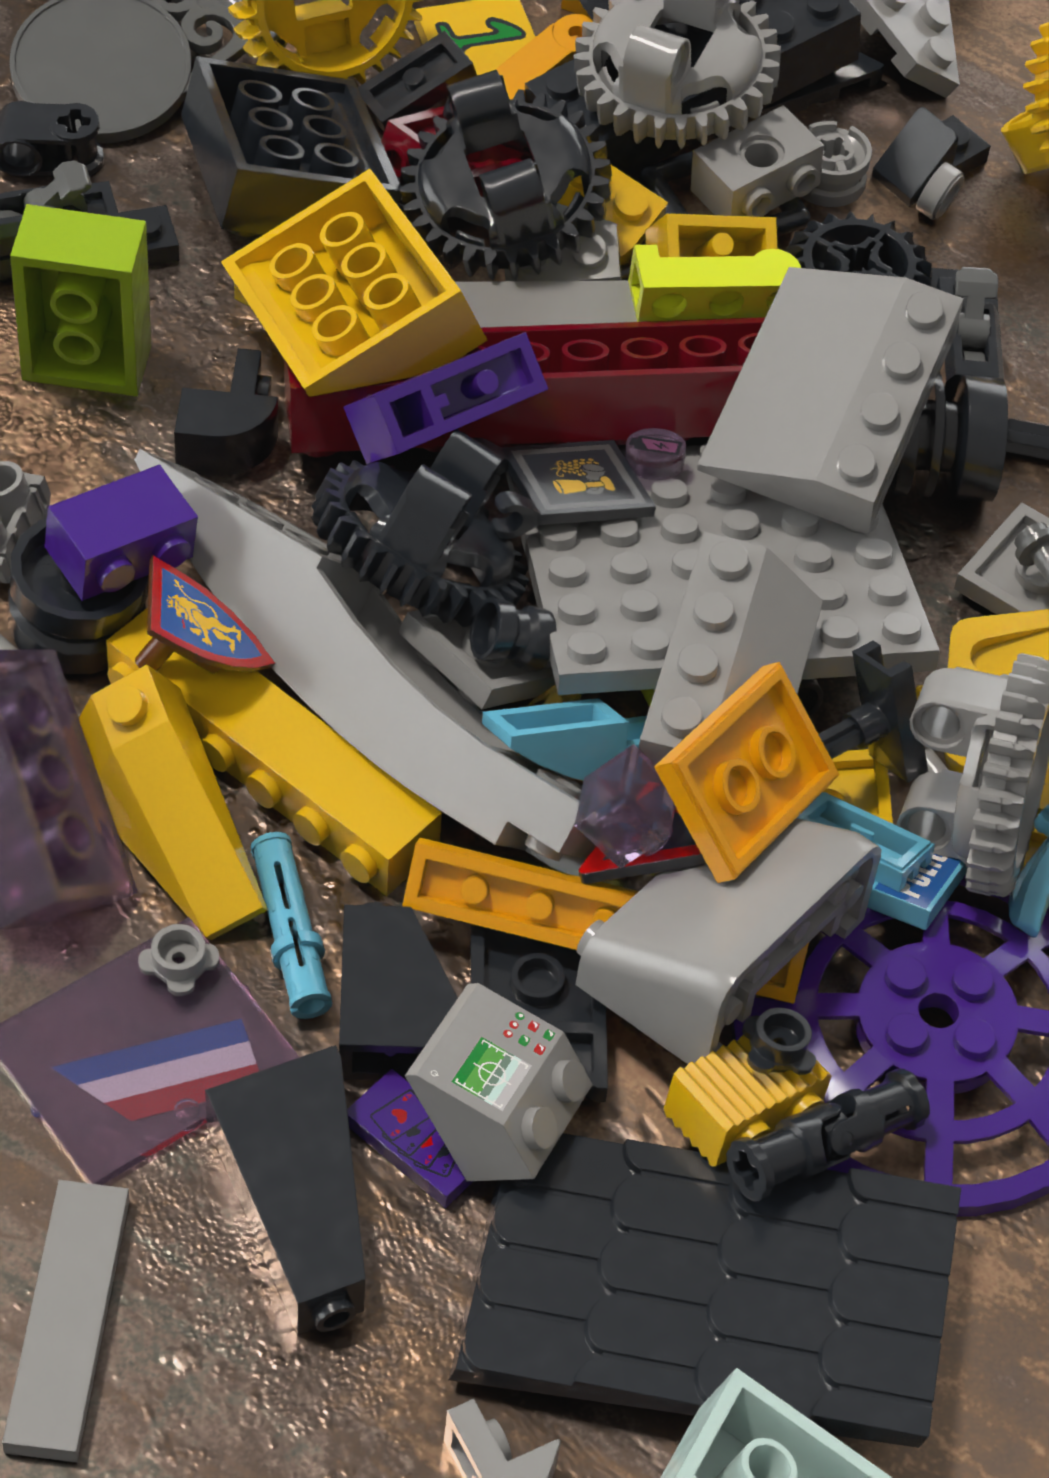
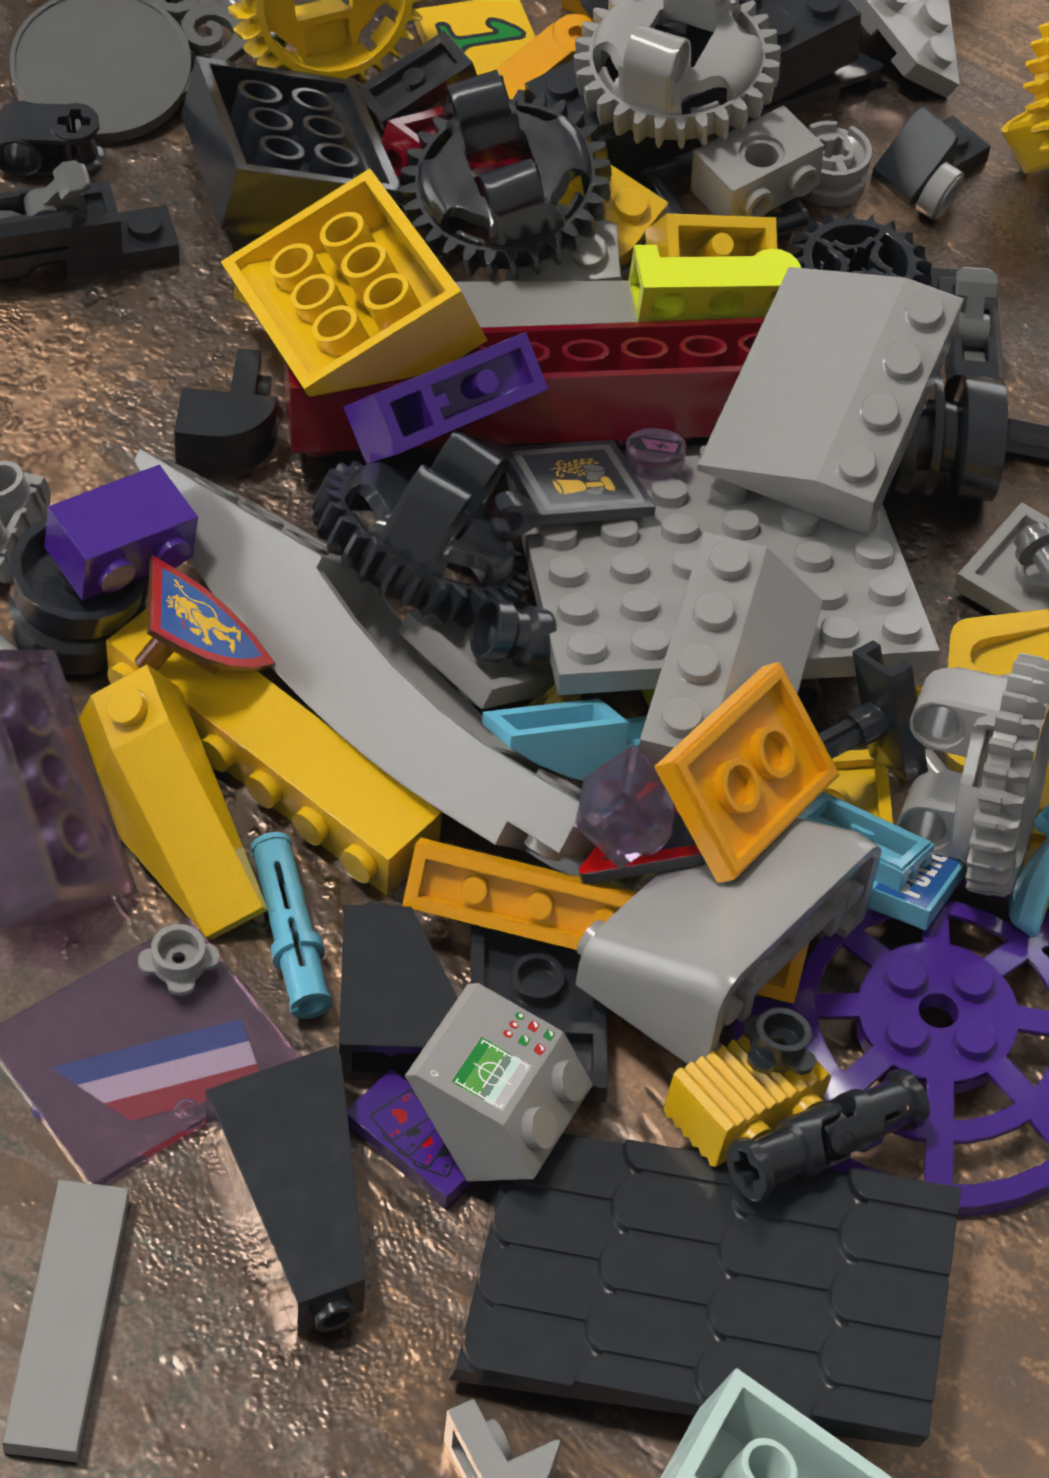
(82, 299): lime brick -> none

